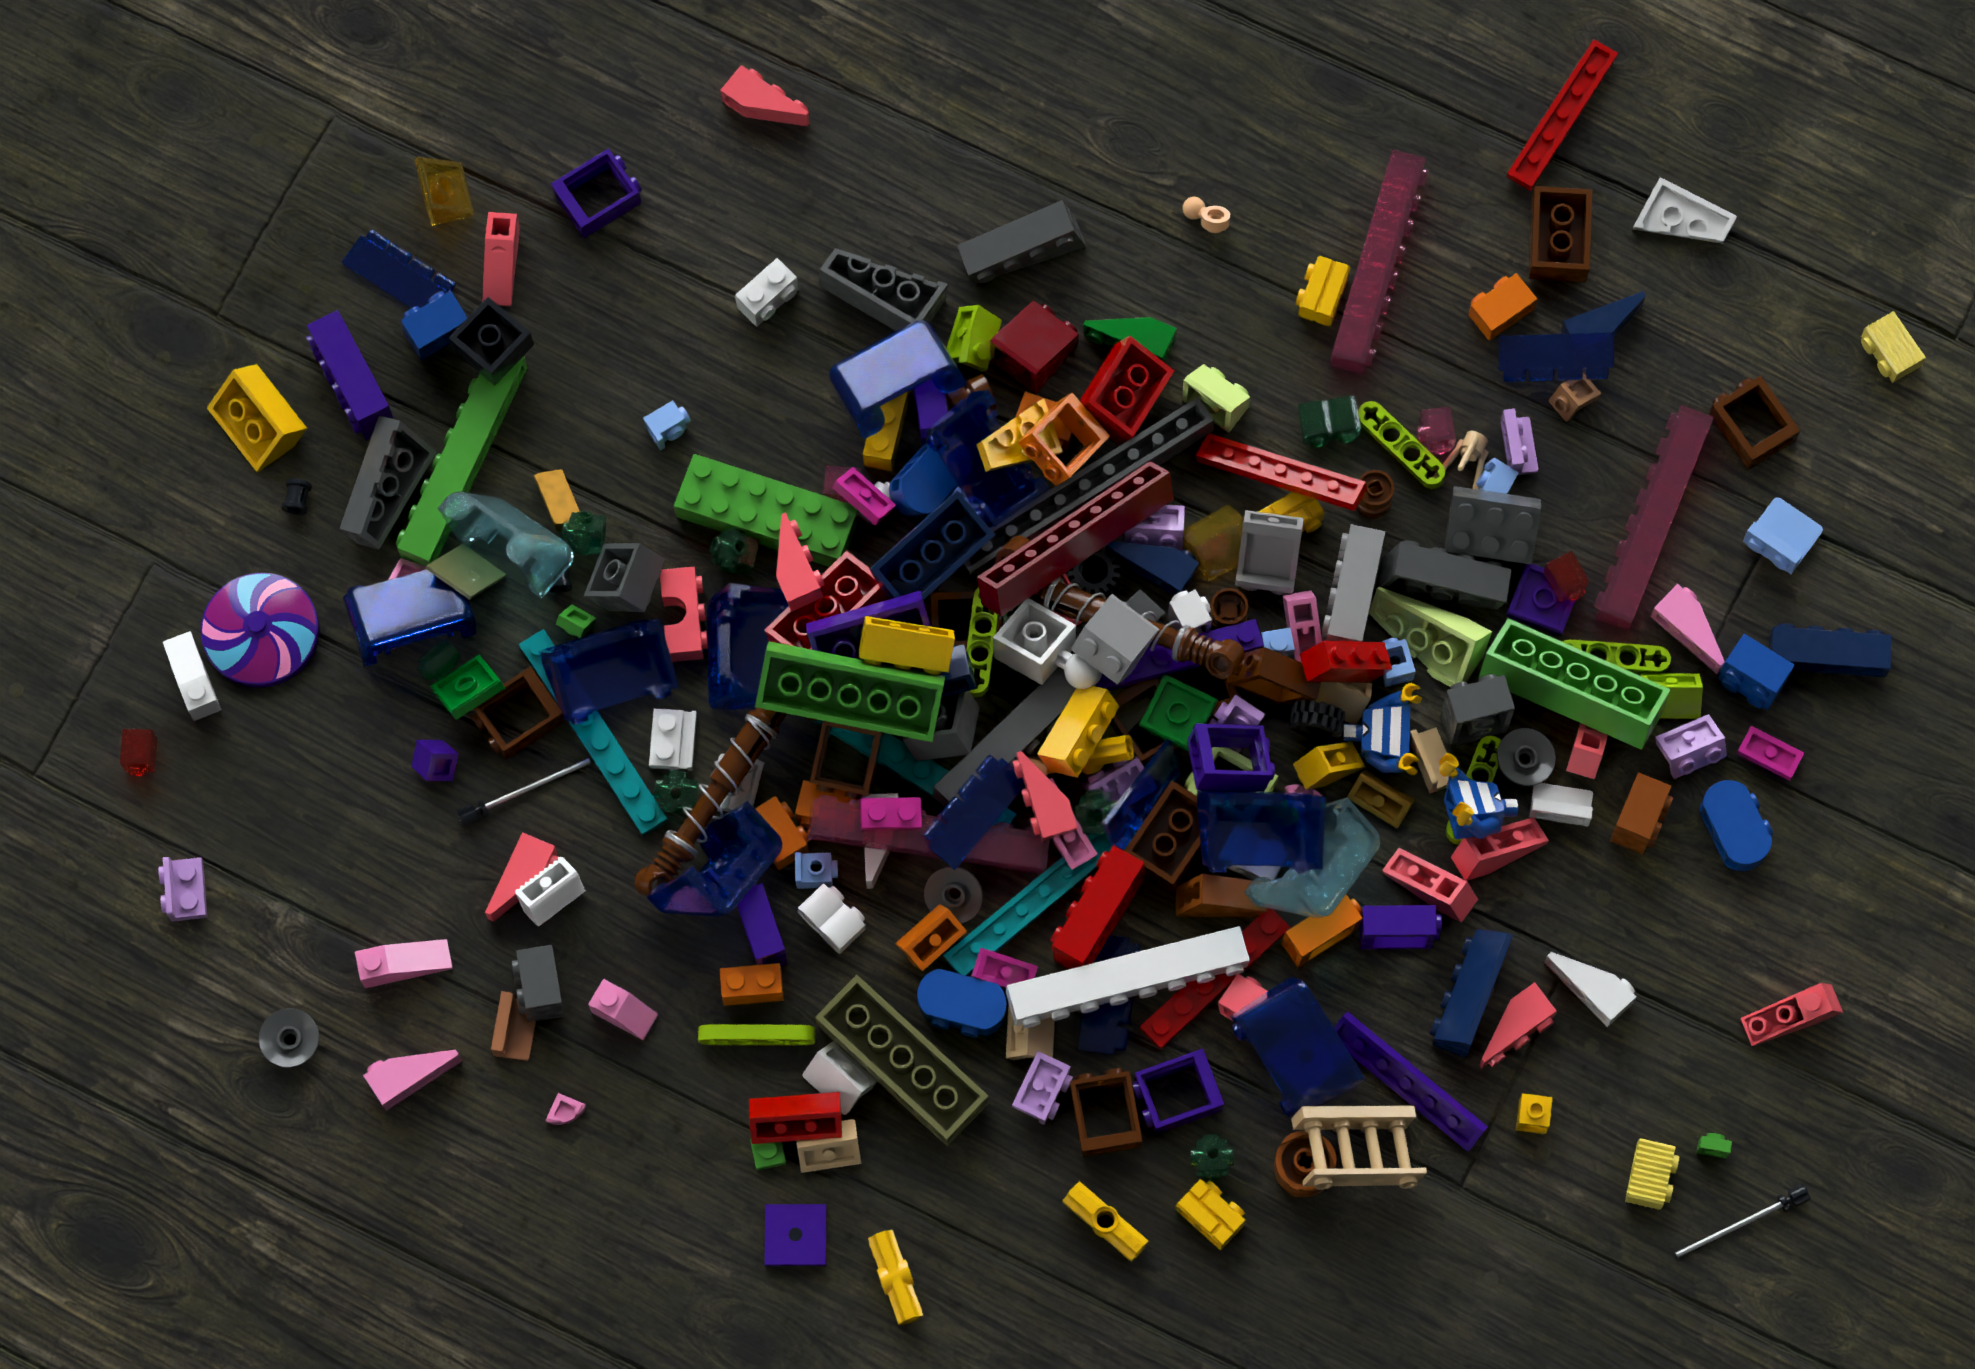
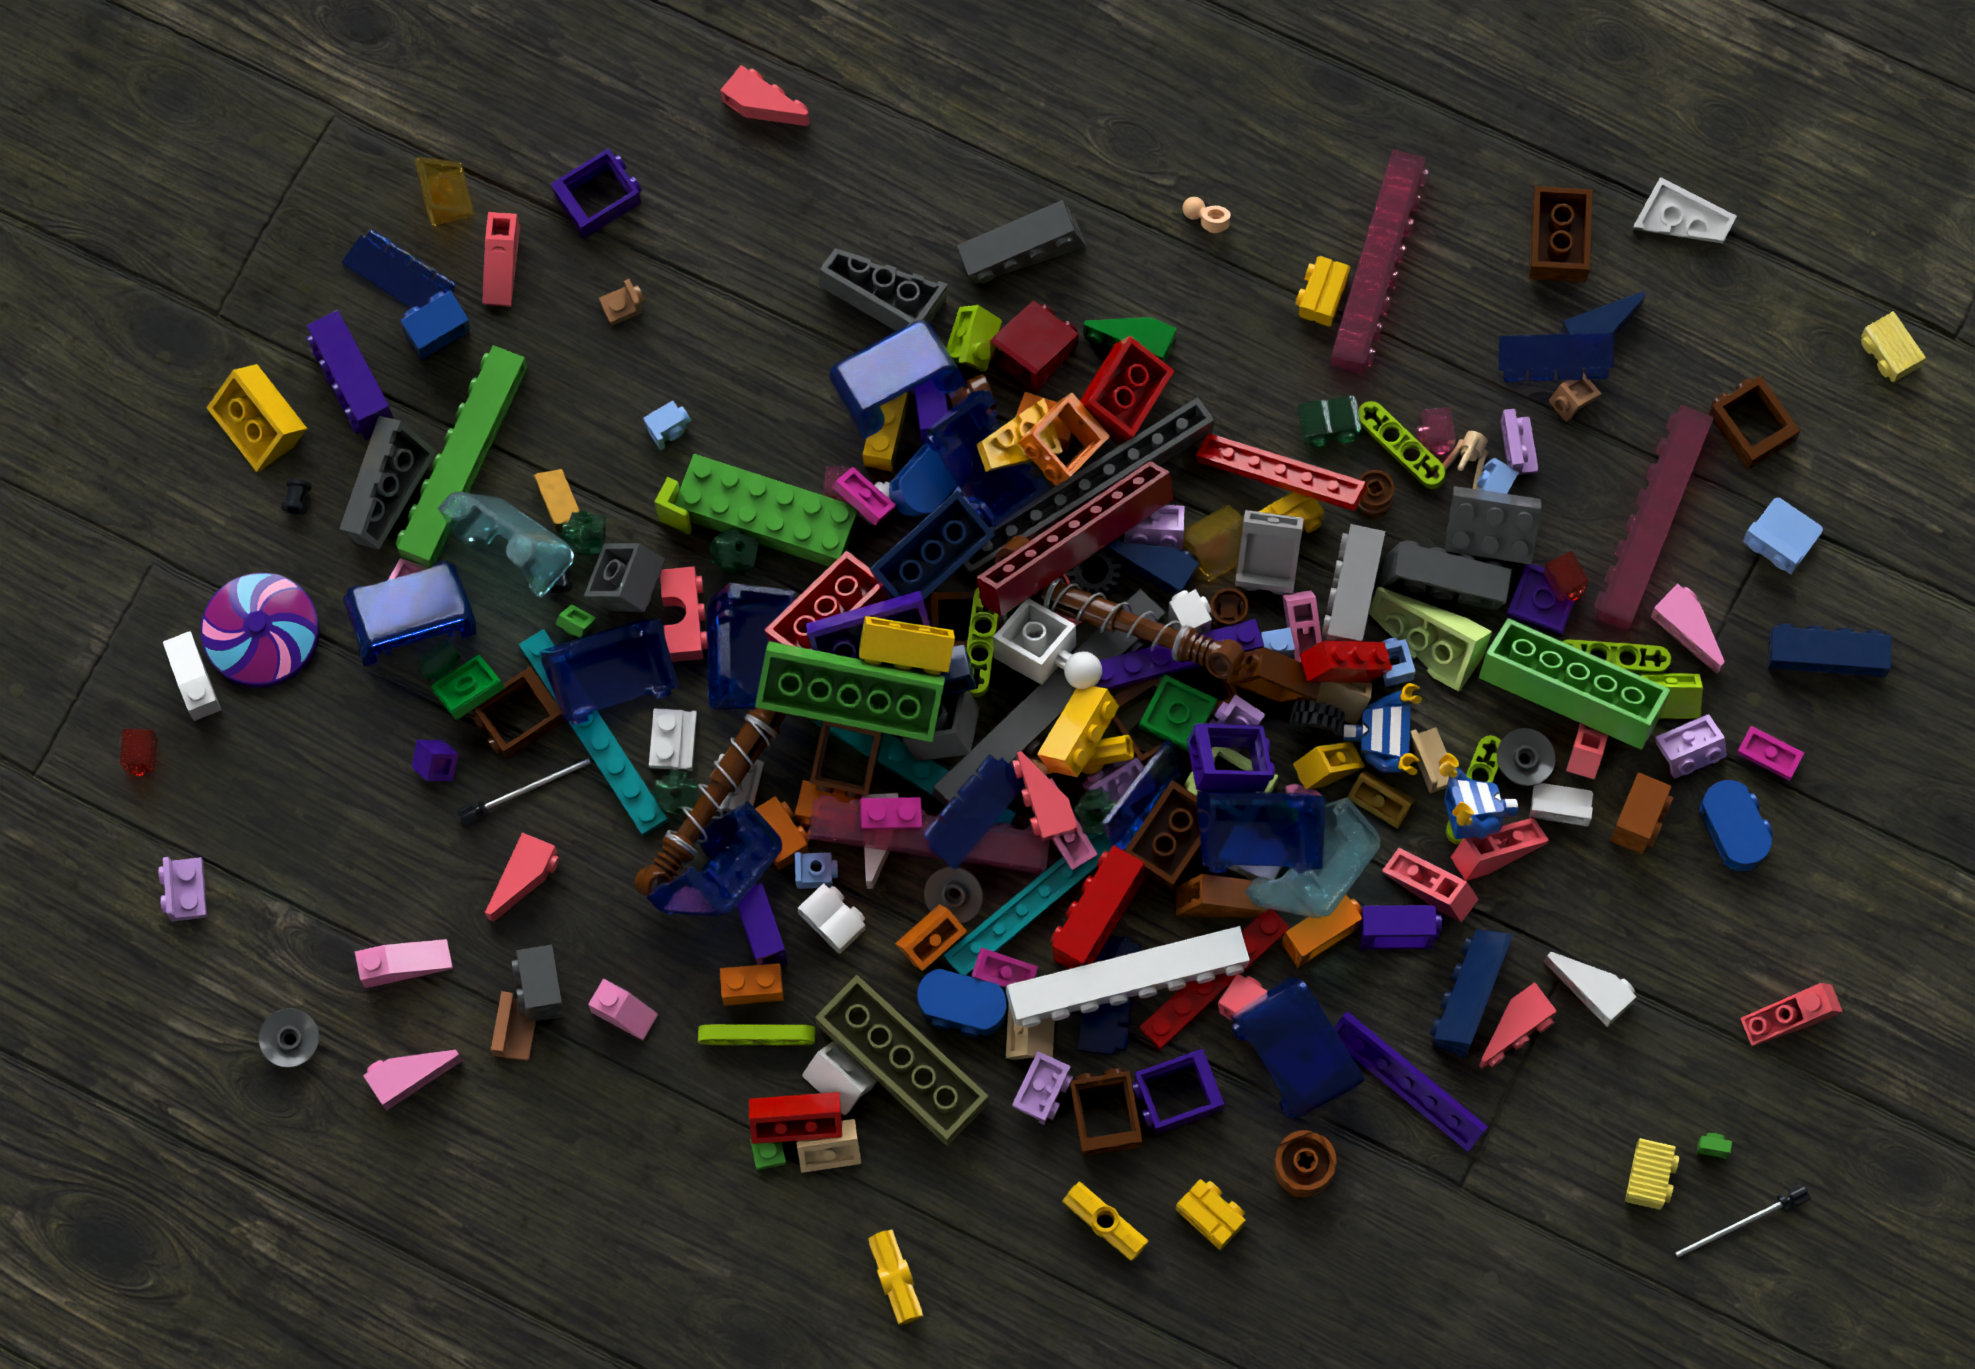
(466, 571): olive piece -> none
(491, 341): black brick -> none
(550, 891): white brick -> none
(564, 1110): bright pink tile -> none
(622, 303): none -> medium nougat bracket
(670, 513): none -> lime panel
(767, 292): white brick -> none
(793, 572): coral slope -> none
(795, 1235): dark purple tile -> none
(1115, 639): light grey slope -> none
(1211, 1168): clear green brick -> none
(1219, 396): yellowish green slope -> none
(1368, 1119): tan fence -> none
(1477, 710): dark grey brick -> none
(1502, 306): orange brick -> none
(1534, 1113): yellow brick -> none
(1562, 115): red plate -> none
(1755, 672): blue brick -> none

